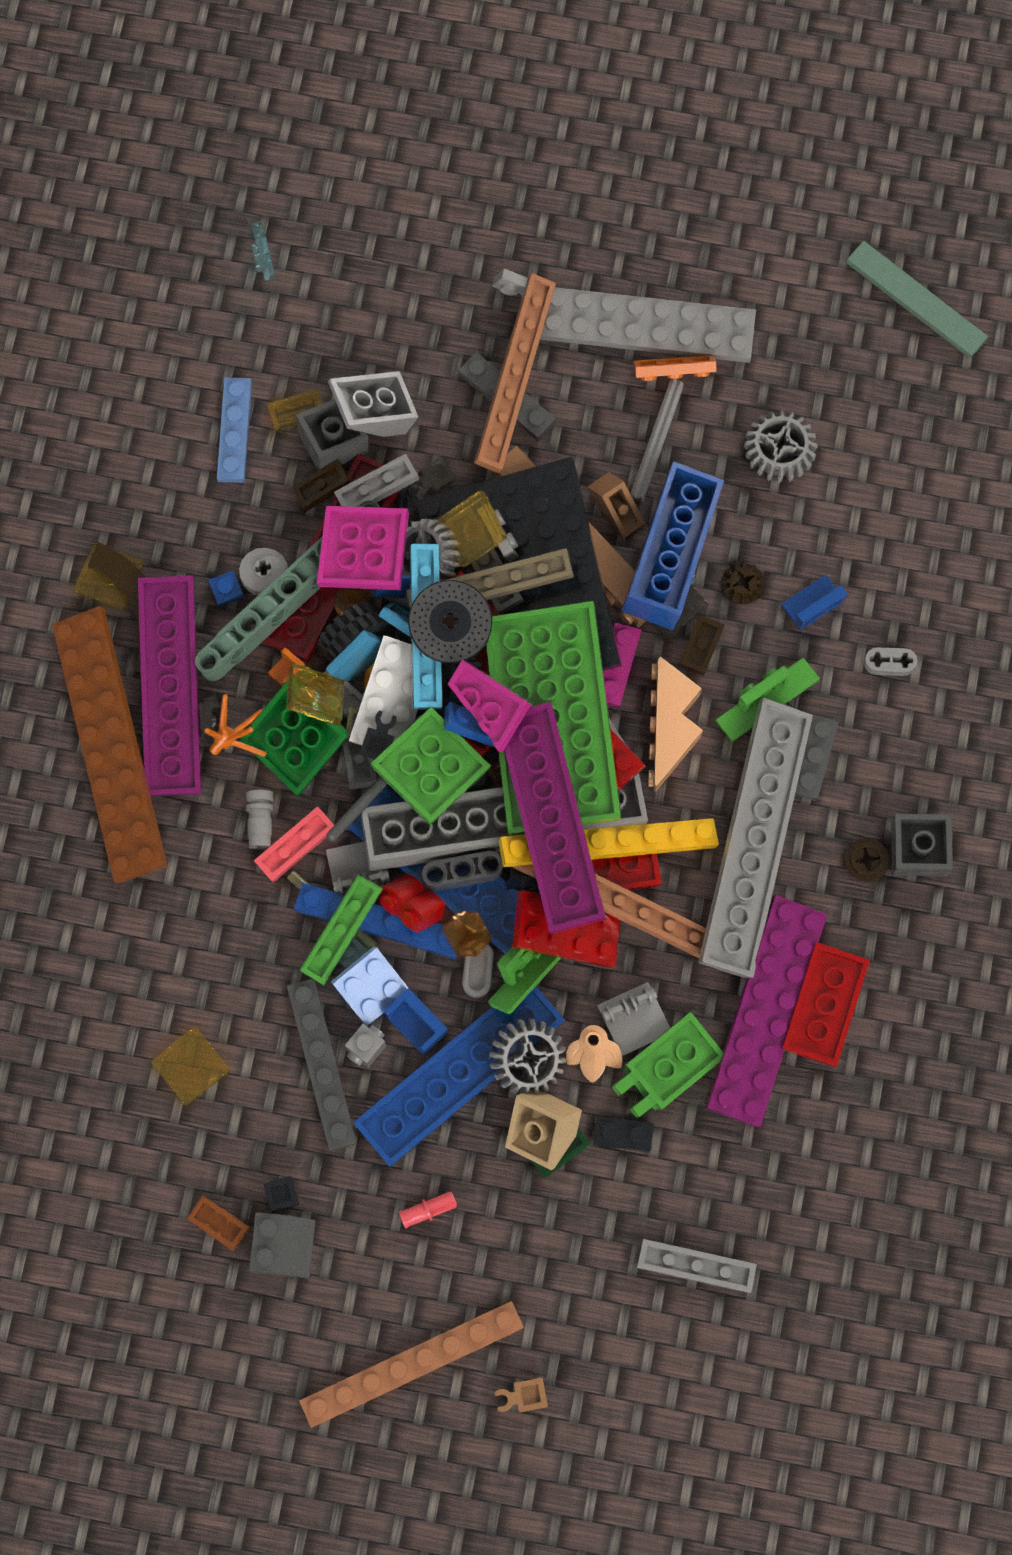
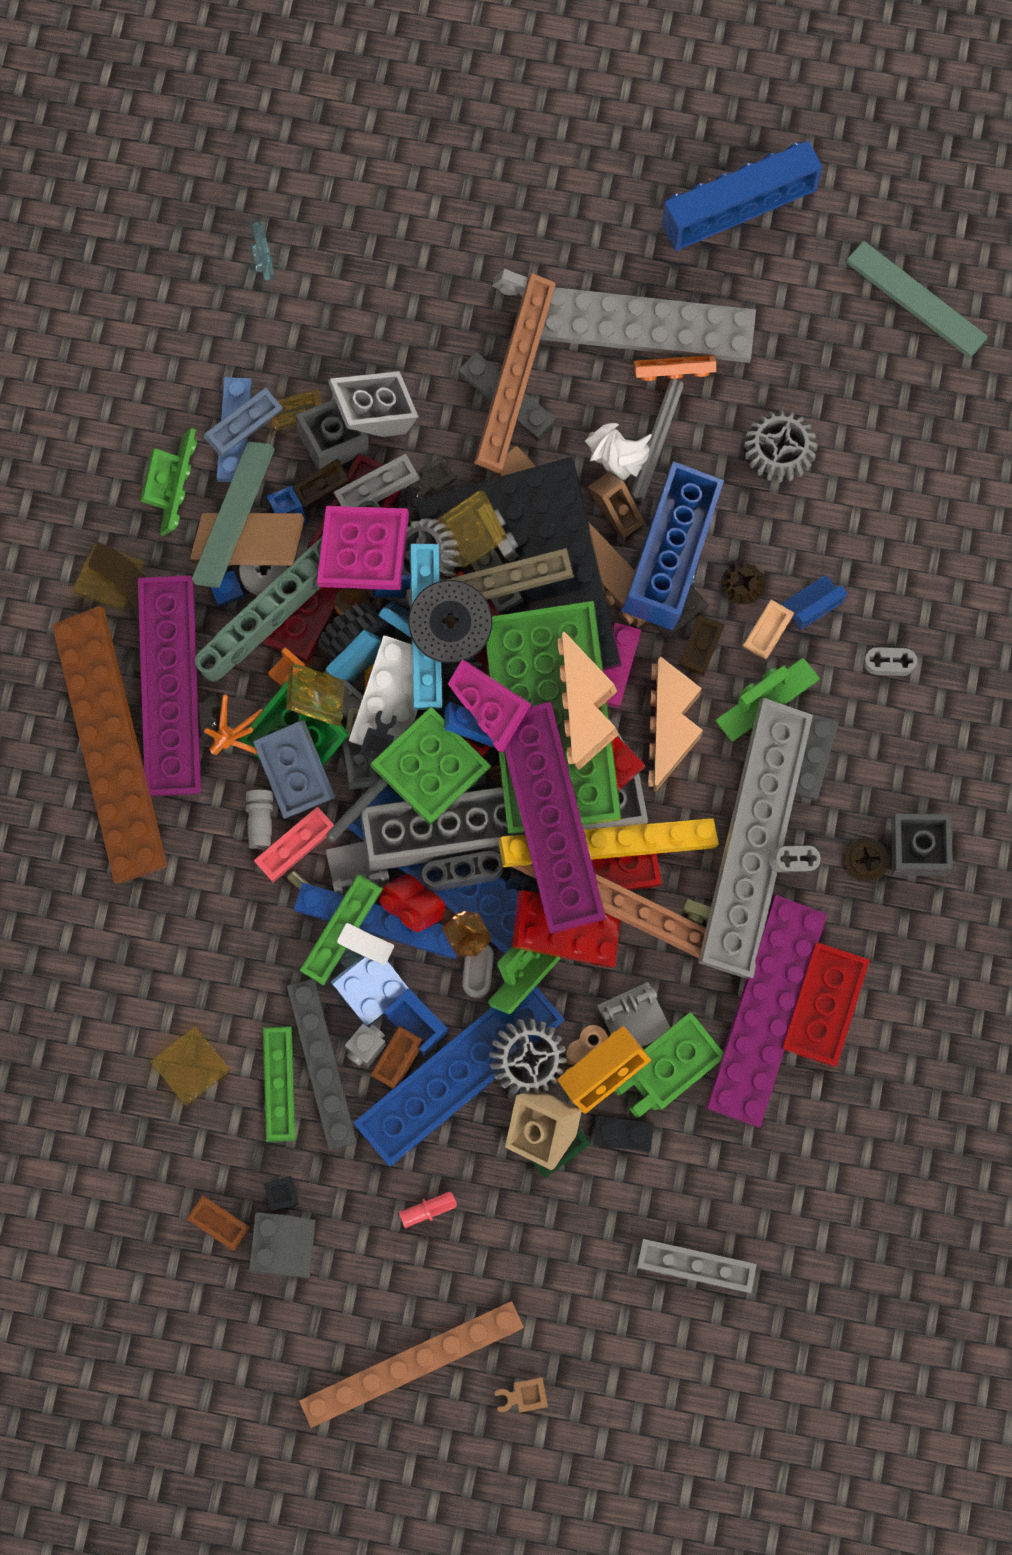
(166, 478): none -> bright green bracket
(233, 514): none -> sand green tile
(243, 422): none -> sand blue plate
(263, 541): none -> medium nougat tile
(279, 1084): none -> bright green tile
(286, 502): none -> blue bracket
(294, 769): none -> sand blue plate
(365, 944): none -> white sticker
(397, 1057): none -> dark orange plate
(586, 692): none -> light nougat slope
(604, 1069): none -> light orange brick
(617, 454): none -> white hair
(696, 912): none -> olive plate
(741, 195): none -> blue brick
(768, 629): none -> light nougat tile
(794, 854): none -> light grey beam

